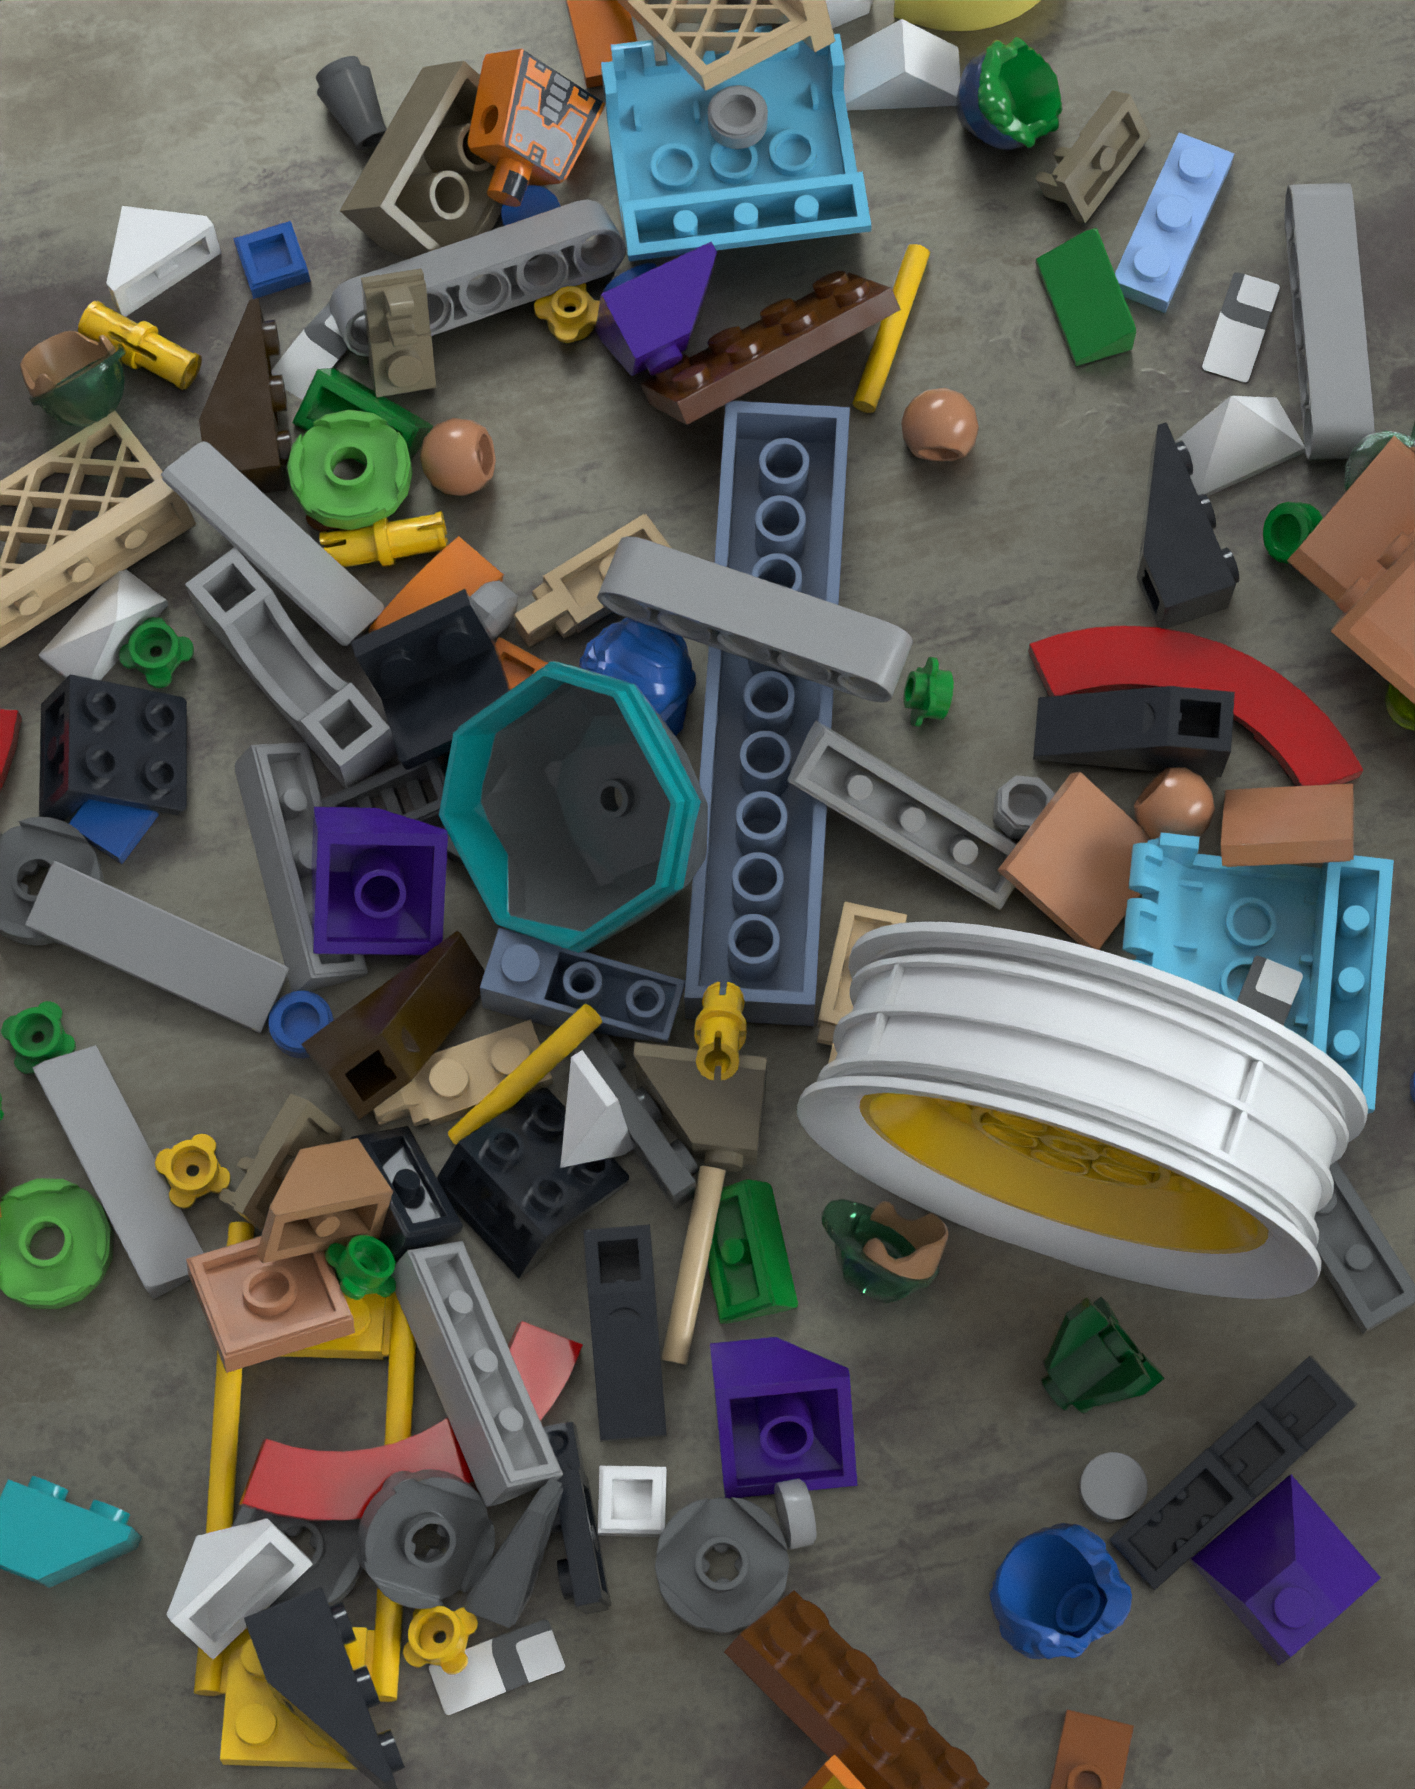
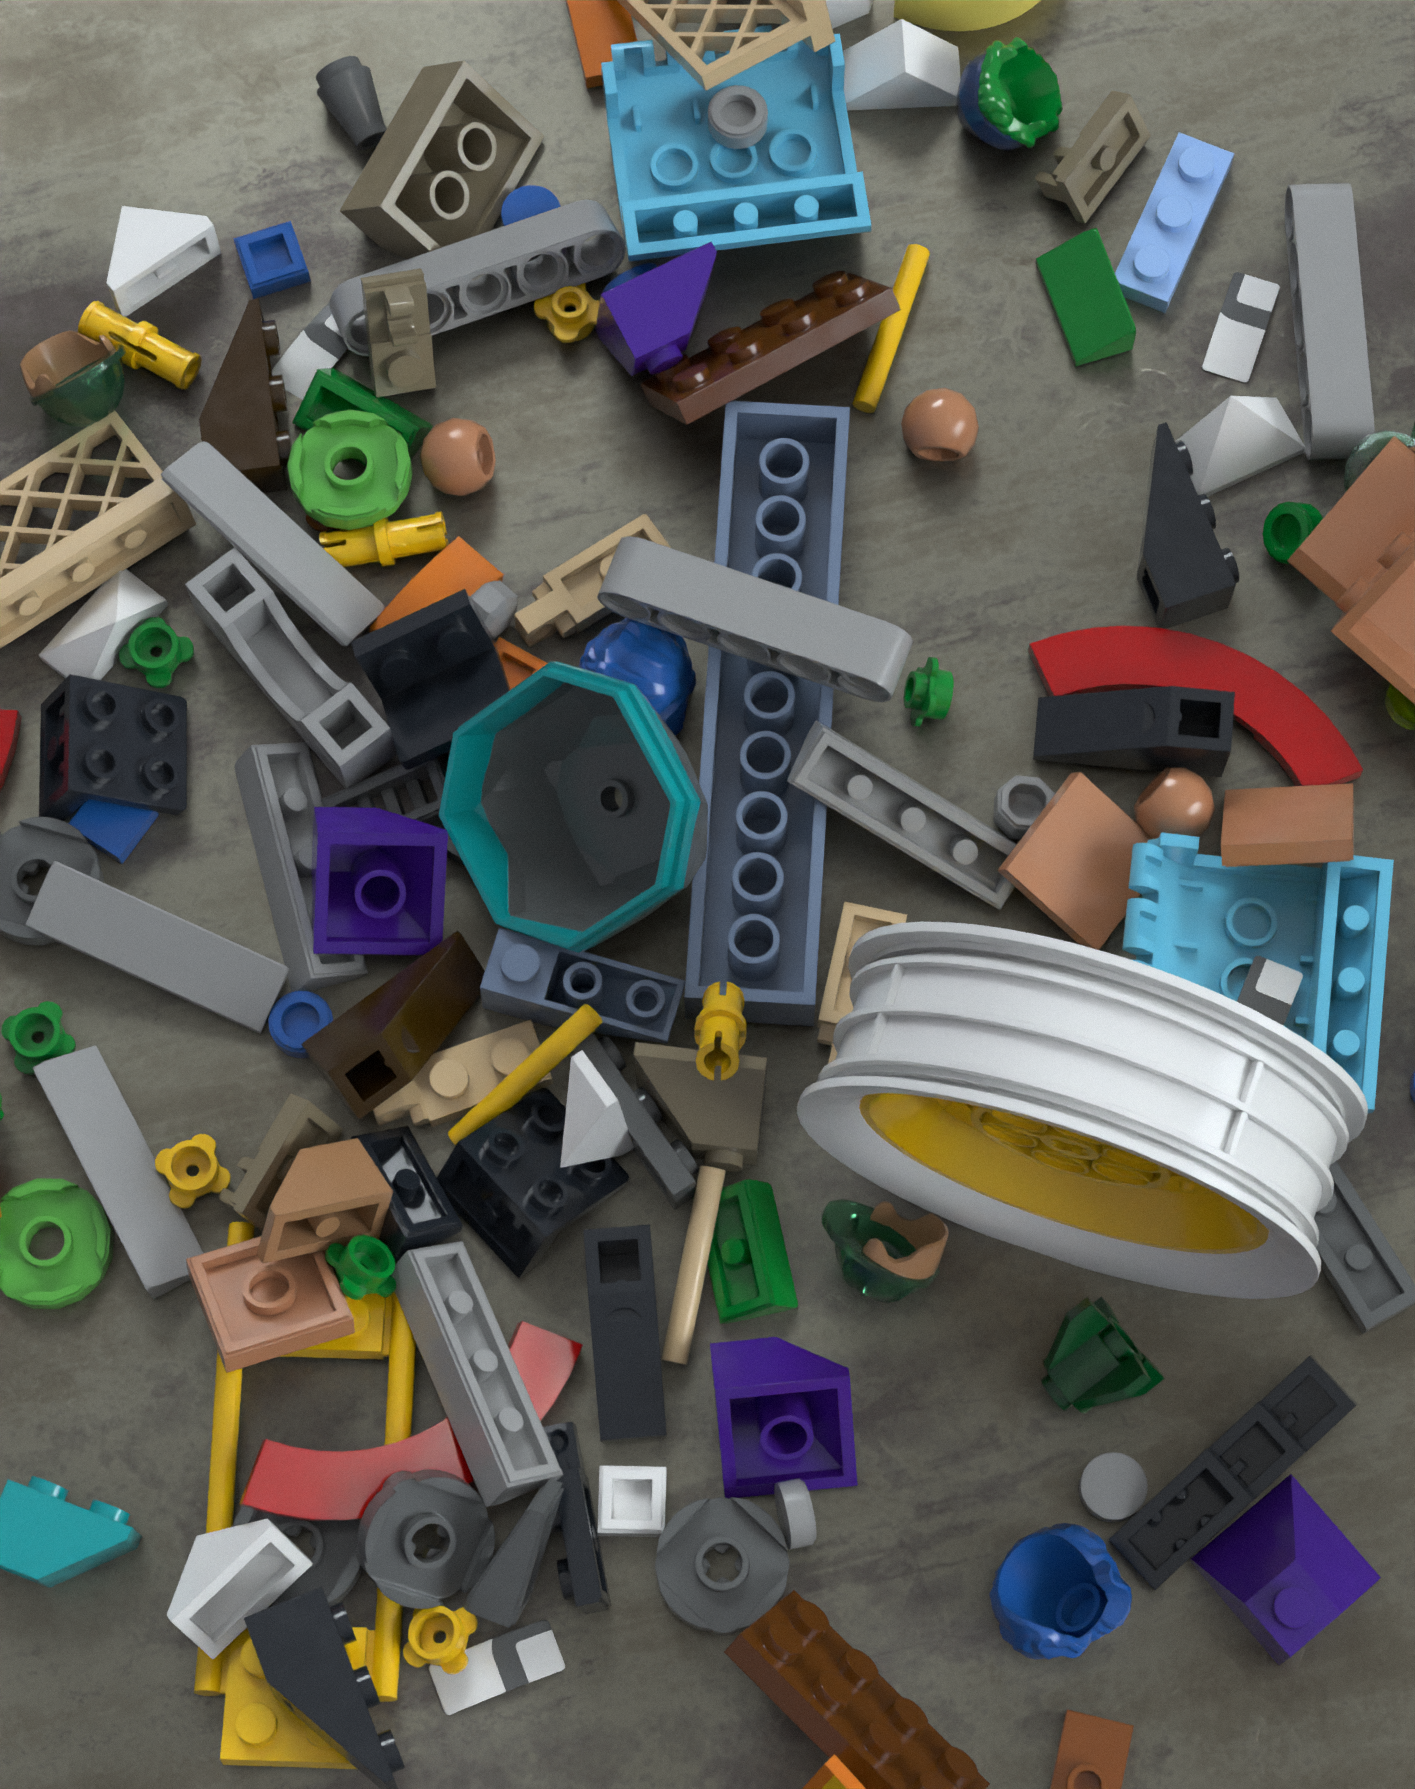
(528, 123): torso -> none

